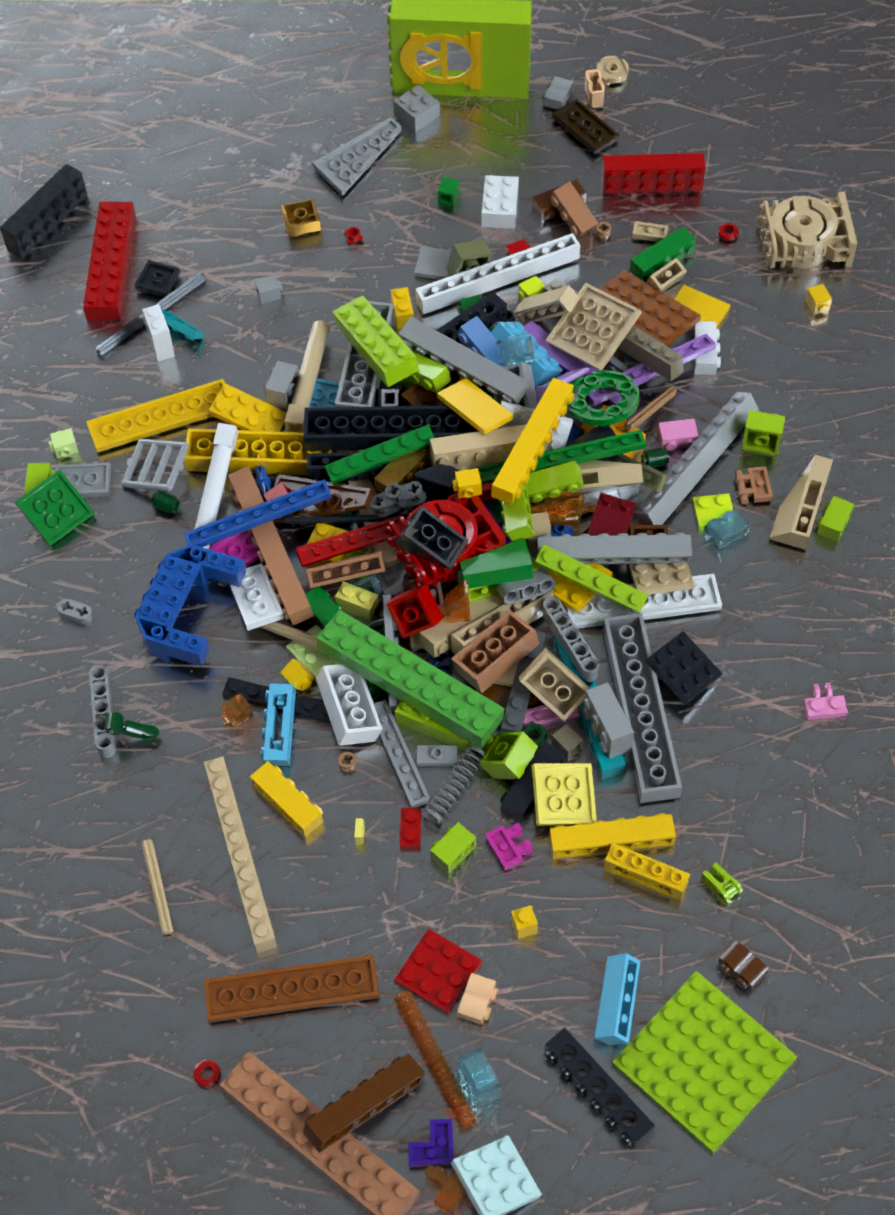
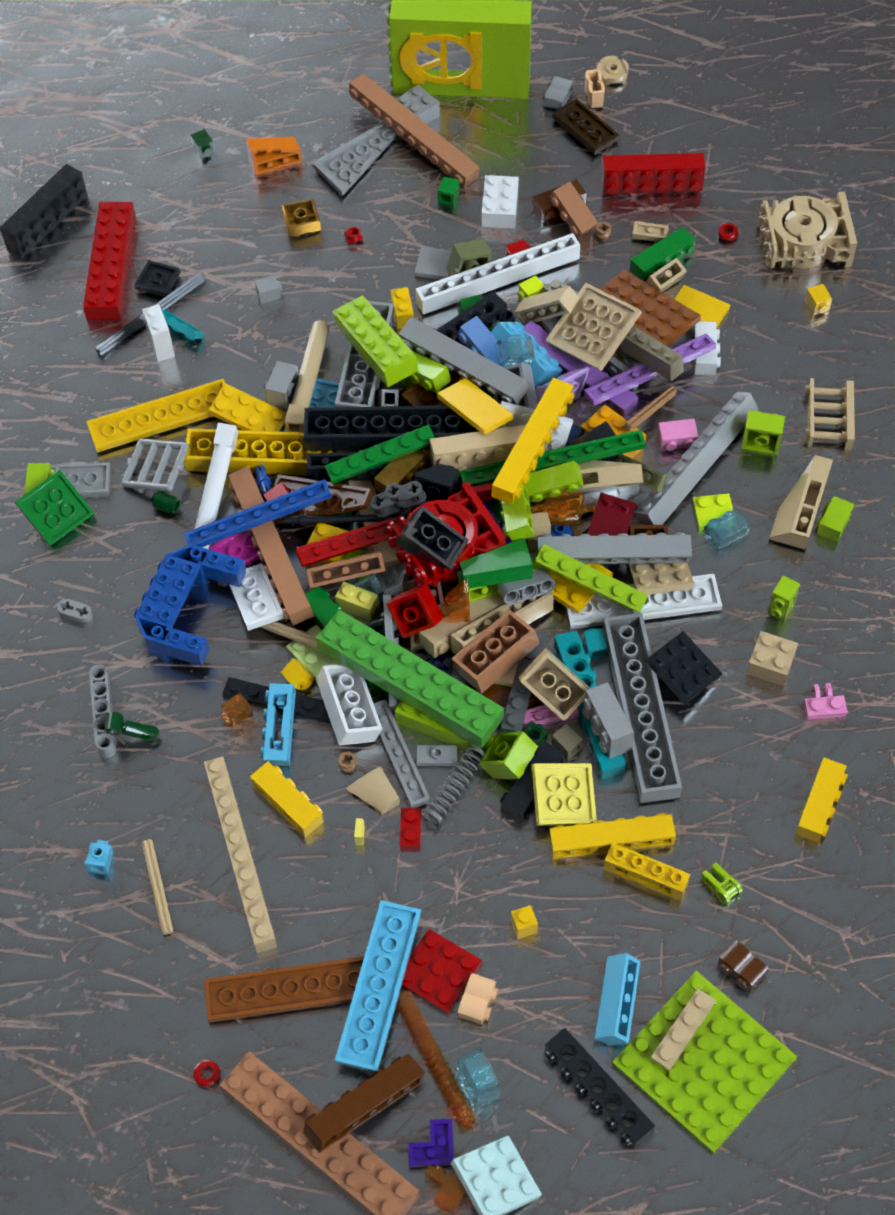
(63, 443): yellowish green brick -> none
(101, 862): none -> medium azure brick
(202, 143): none -> dark green brick
(272, 153): none -> orange wedge
(375, 790): none -> tan slope
(378, 987): none -> medium azure plate
(413, 130): none -> nougat brick
(452, 847): lime brick -> none
(467, 483): yellow brick -> none
(504, 848): dark pink plate -> none
(571, 647): light grey beam -> none
(595, 643): none -> teal brick
(604, 379): green plate -> none
(655, 457): dark green brick -> none
(683, 1030): none -> tan plate
(759, 485): nougat plate -> none
(772, 658): none -> tan brick
(783, 598): none -> lime brick
(820, 801): none -> yellow brick
(847, 407): none -> tan fence

